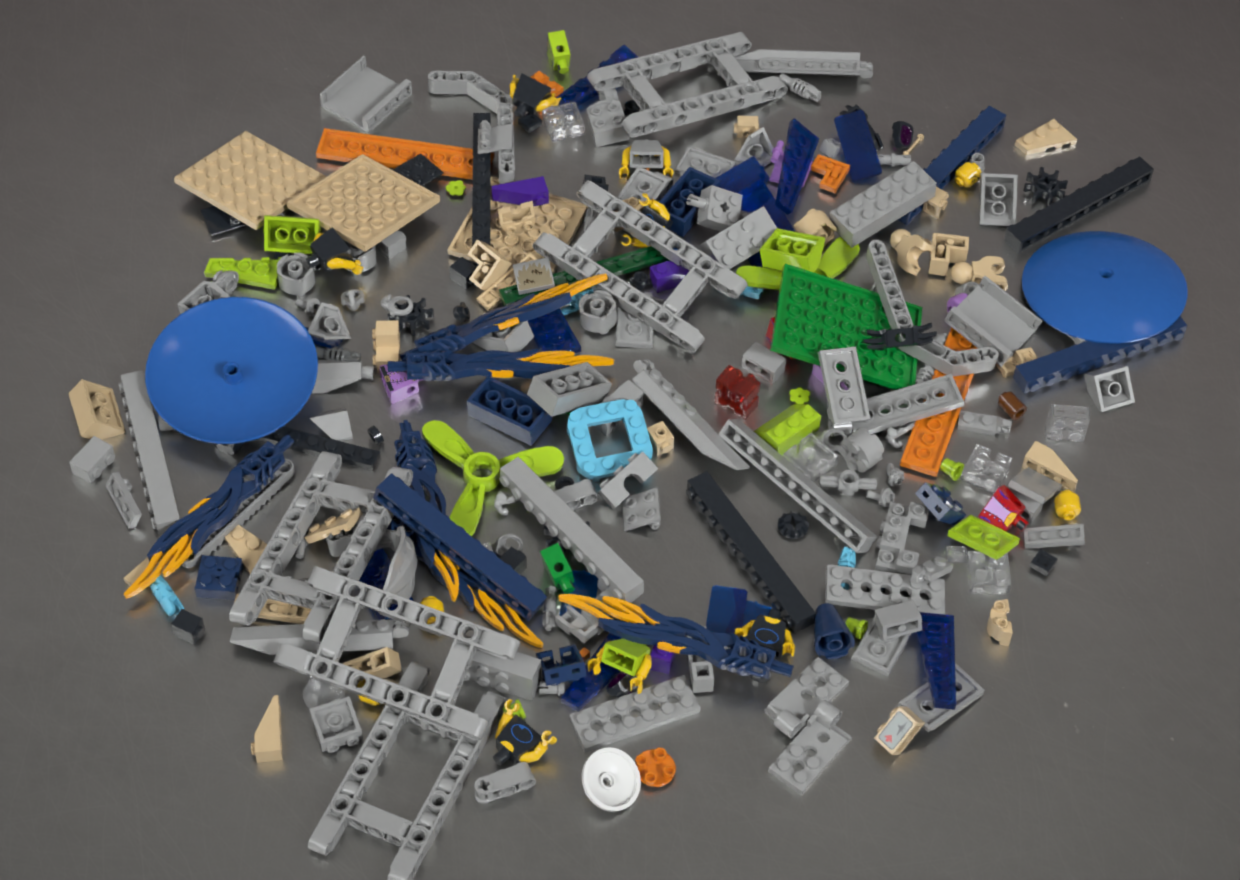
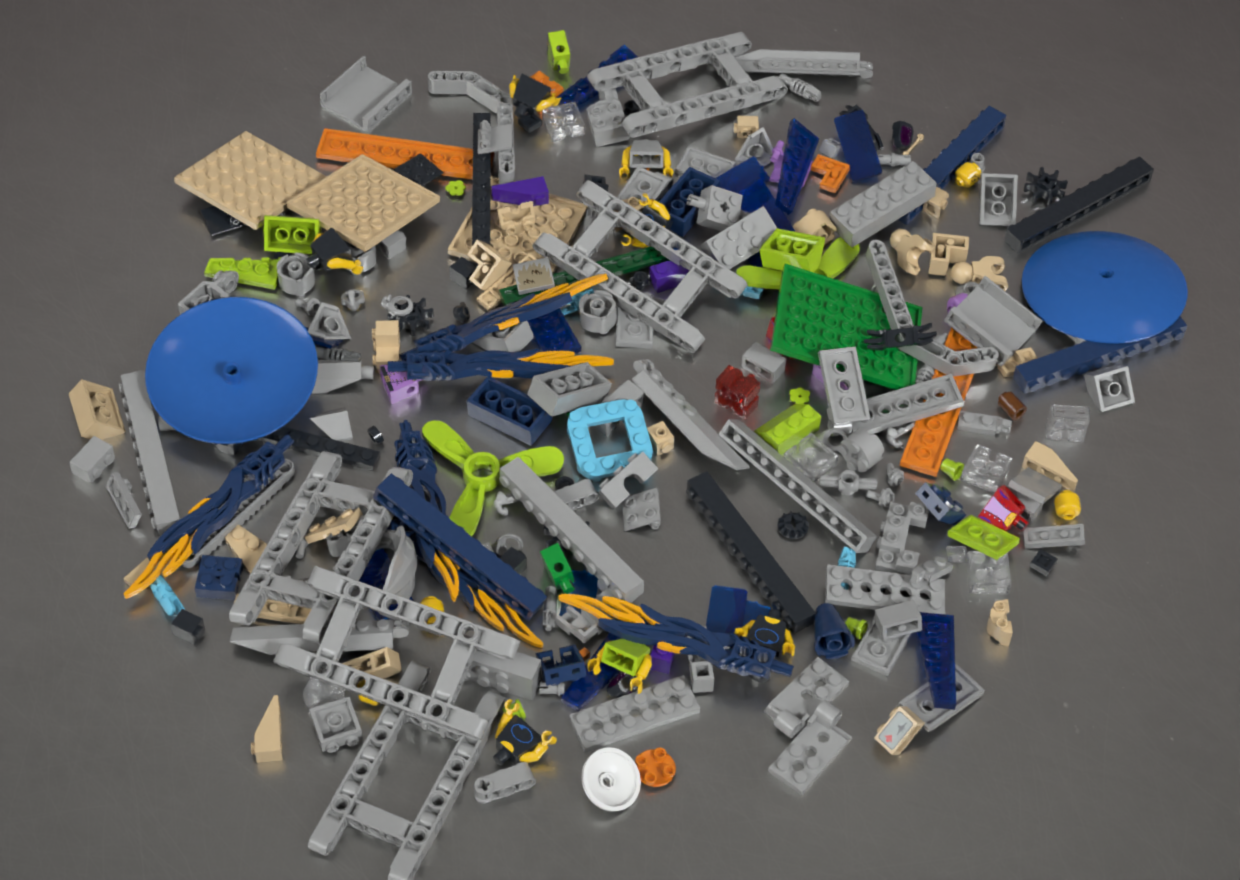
(1046, 136): tan wing -> none

